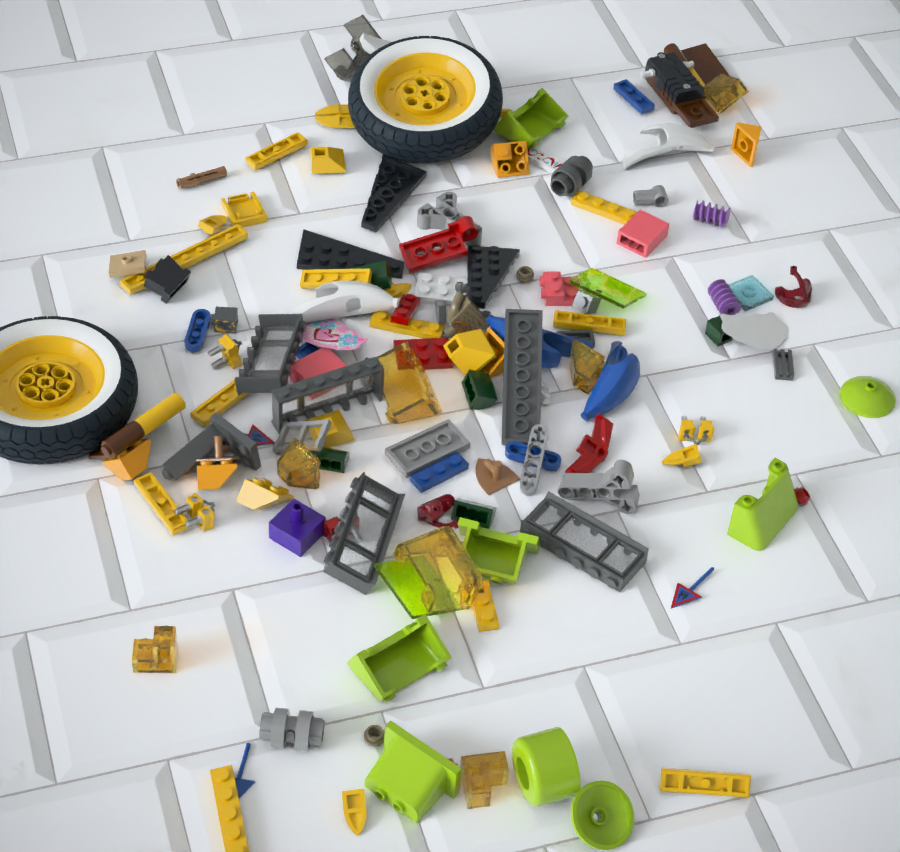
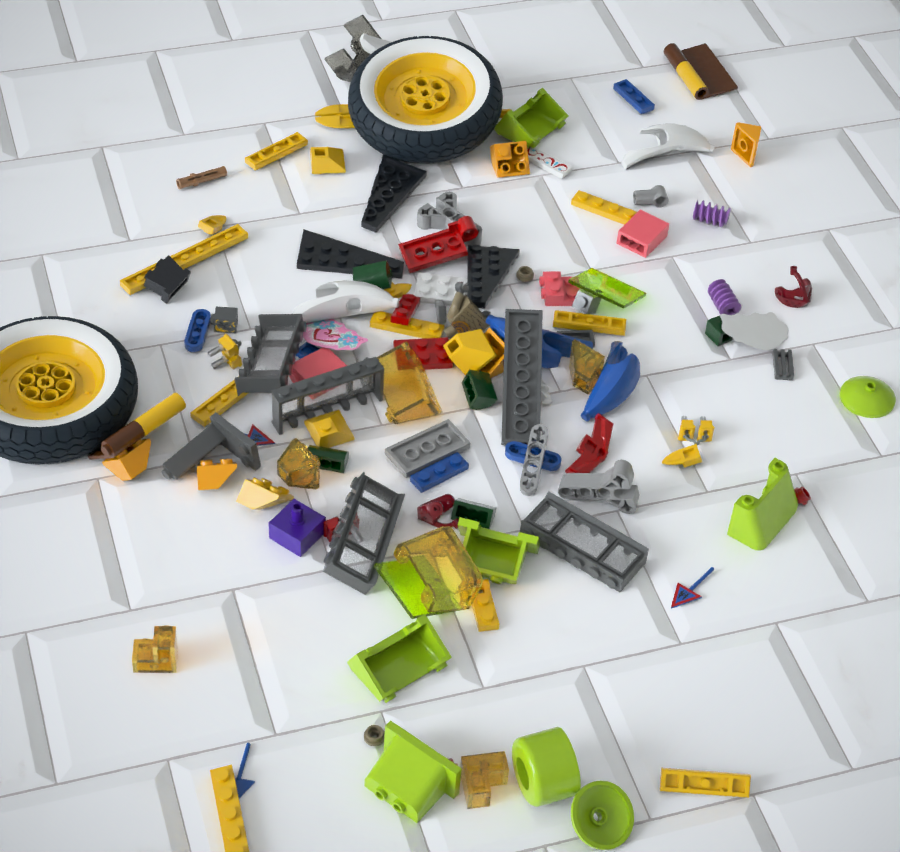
(127, 264): tan plate -> none
(161, 503): yellow plate -> none
(201, 516): piece -> none
(219, 450): medium nougat shield -> none
(244, 211): yellow container -> none
(281, 728): light grey piece -> none
(305, 425): light grey window -> none
(314, 278): yellow plate -> none
(355, 809): yellow plate -> none
(494, 475): medium nougat shield -> none
(571, 176): dark grey piece -> none
(679, 89): piece -> none
(724, 92): clear yellow slope -> none
(750, 292): clear light blue tile -> none

